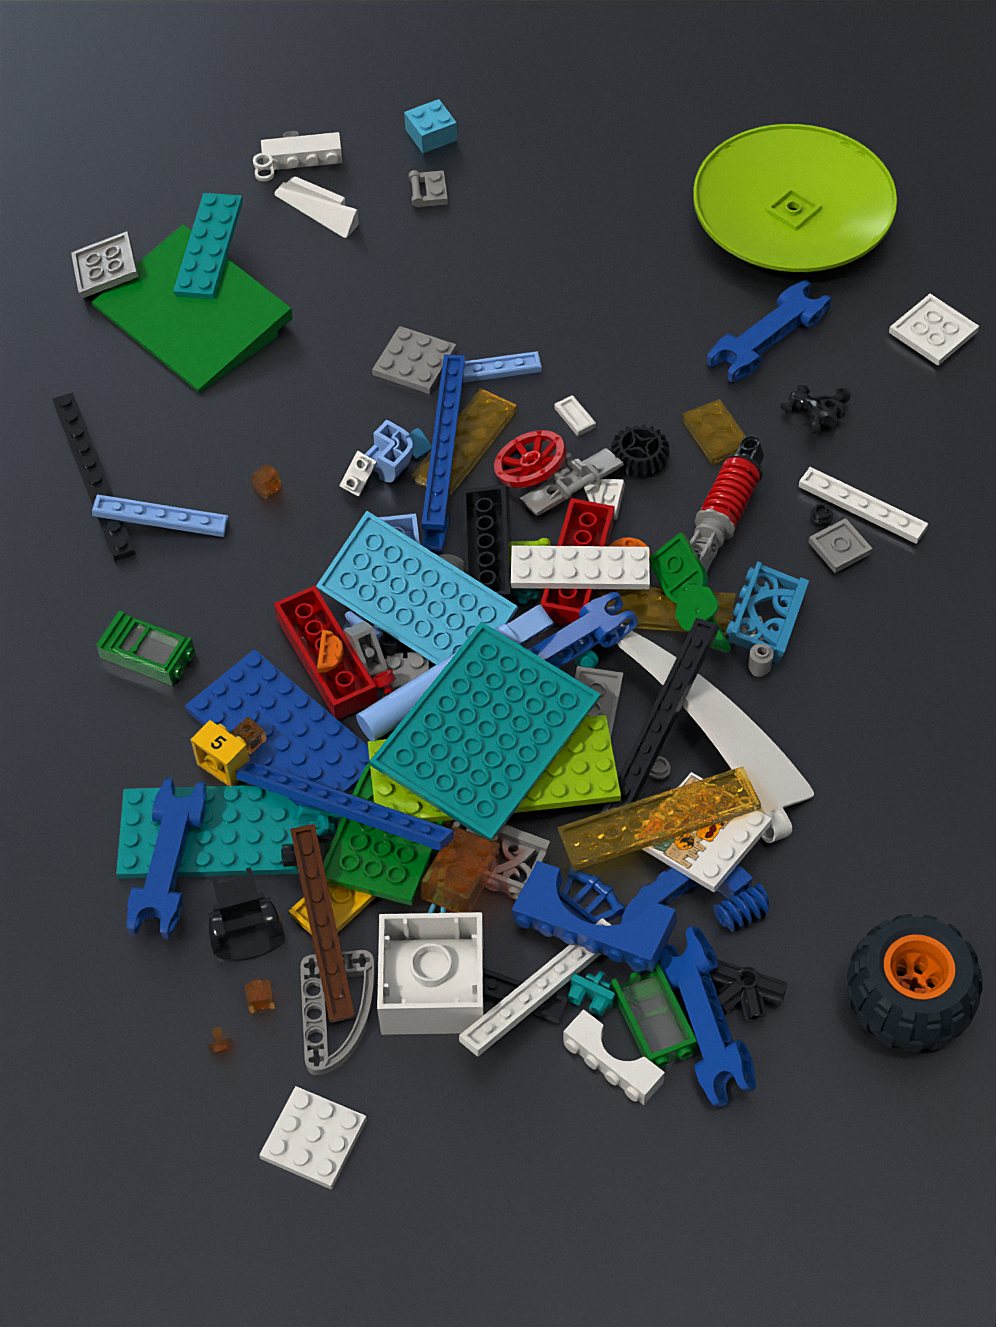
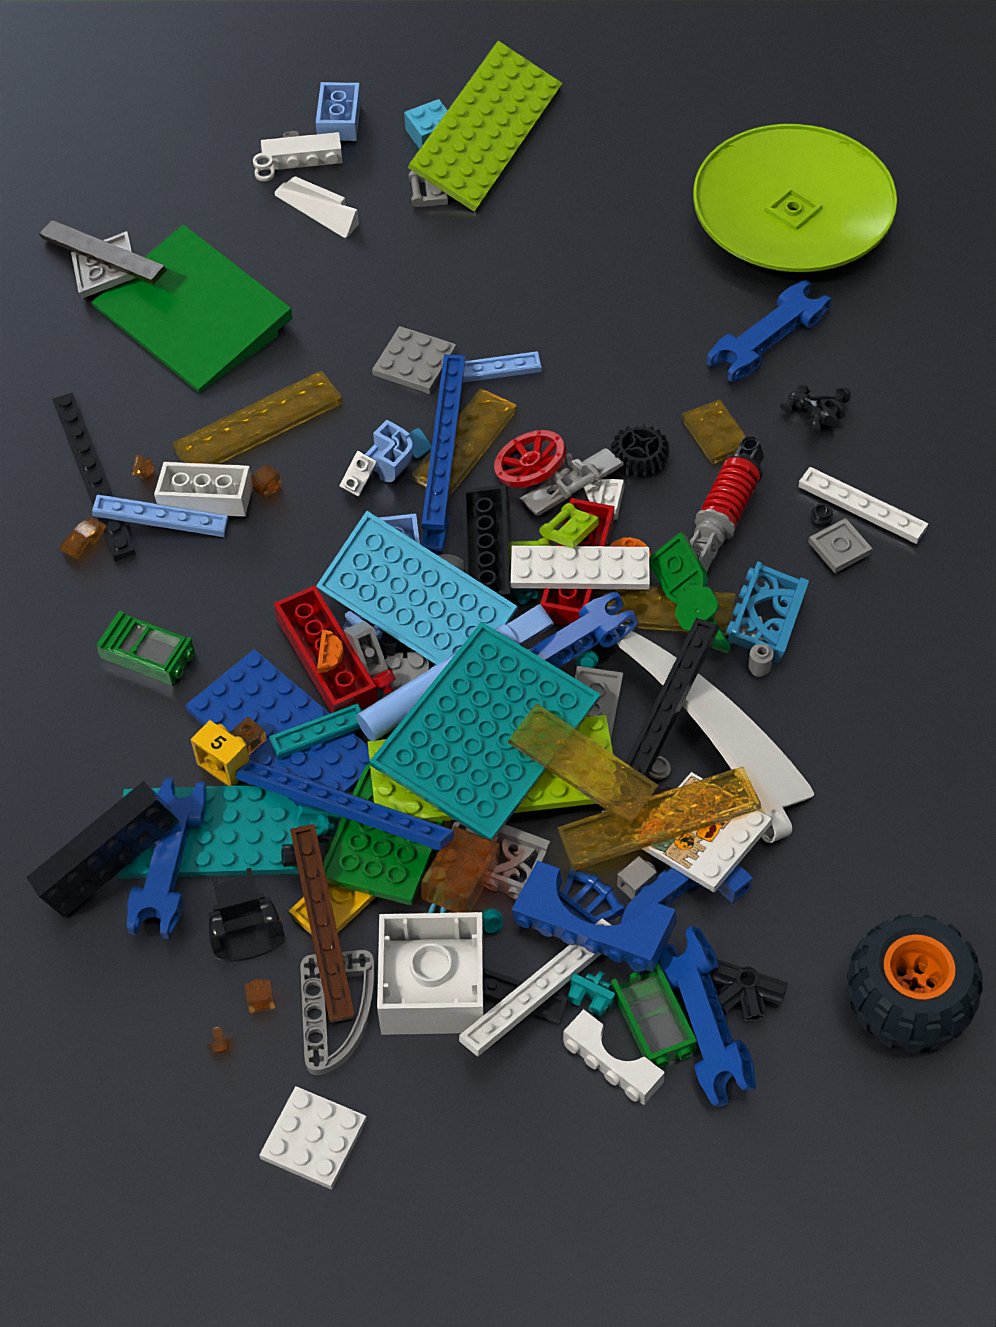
(85, 532): none -> clear orange slope
(103, 252): none -> tile
(103, 849): none -> black brick
(142, 467): none -> clear orange plate
(205, 487): none -> white brick
(208, 246): teal plate -> none
(259, 421): none -> clear yellow plate
(315, 731): none -> teal tile
(339, 109): none -> light blue brick
(485, 126): none -> lime plate
(492, 920): none -> teal plate
(574, 530): none -> lime plate
(575, 415): white tile -> none
(583, 764): none -> clear yellow plate
(636, 876): none -> light grey brick
(742, 907): blue piece -> none
(934, 329): white plate -> none

